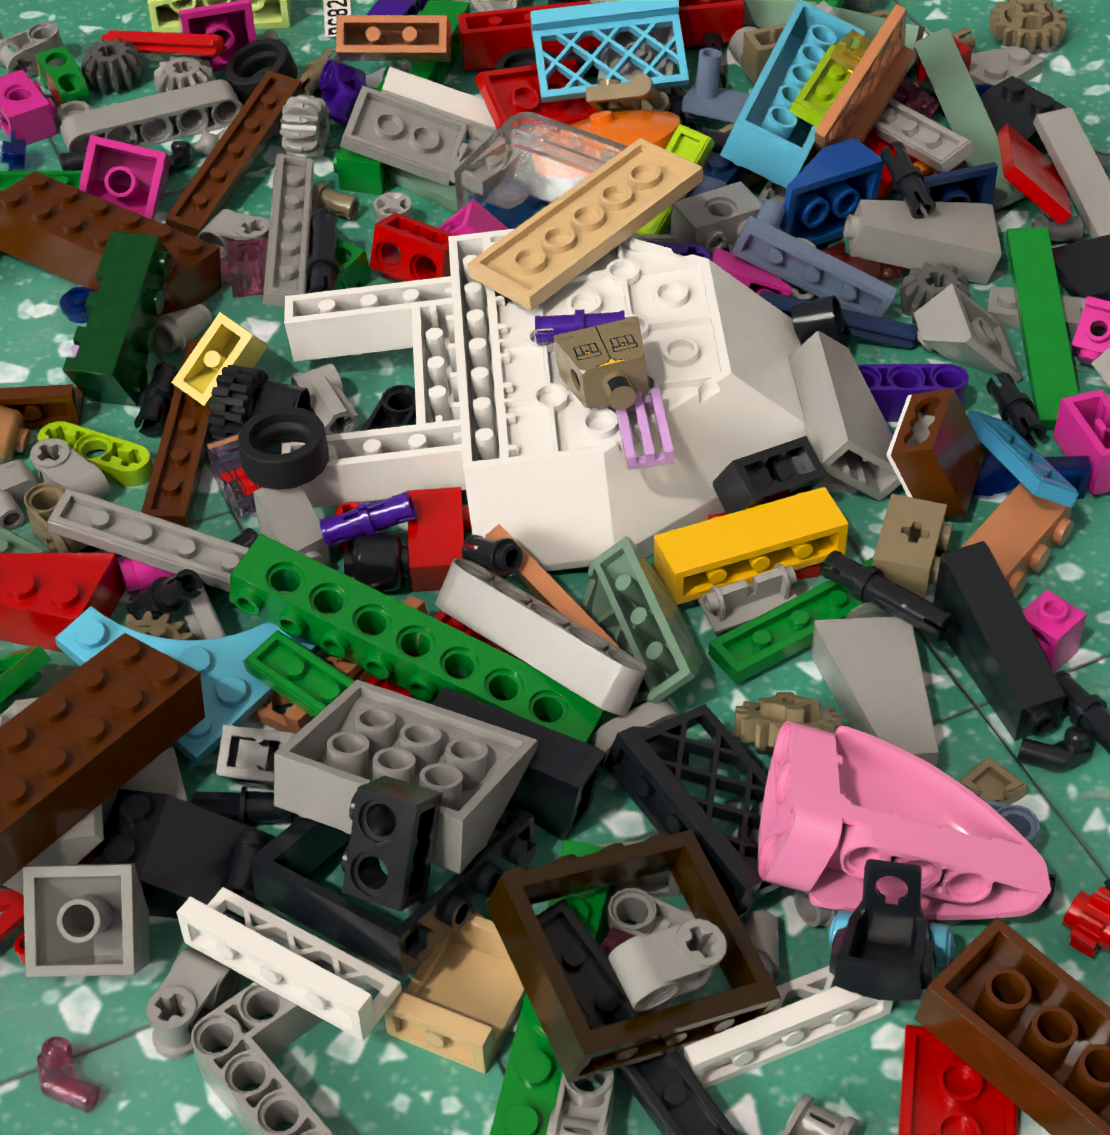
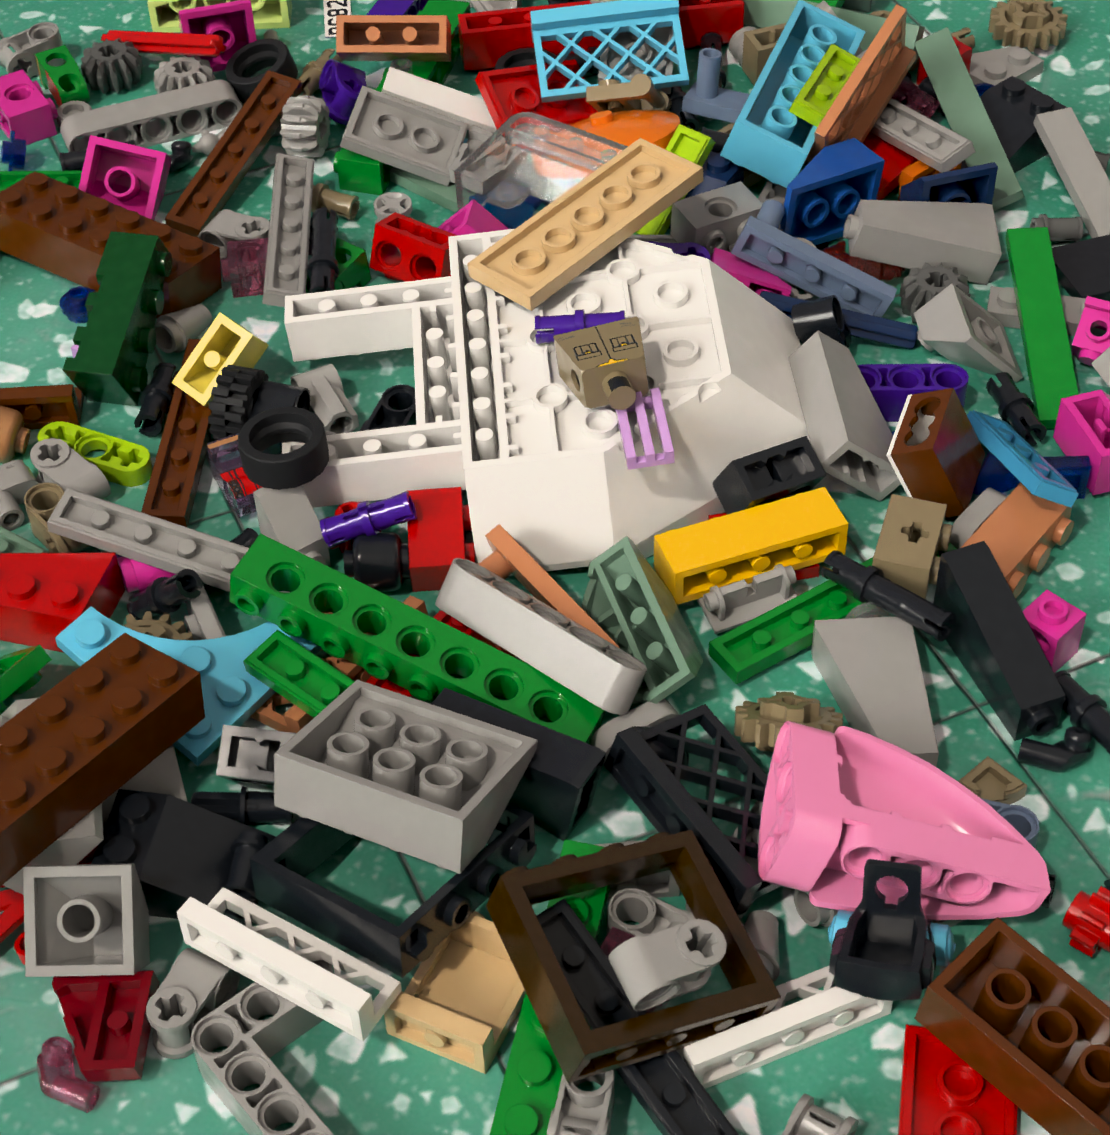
(108, 1022): none -> dark red wing
(401, 846): black brick -> none
(500, 555): black pin -> none
(850, 50): clear yellow plate -> none
(907, 180): black pin -> none
(975, 516): none -> light grey beam
(1033, 174): red tile -> none

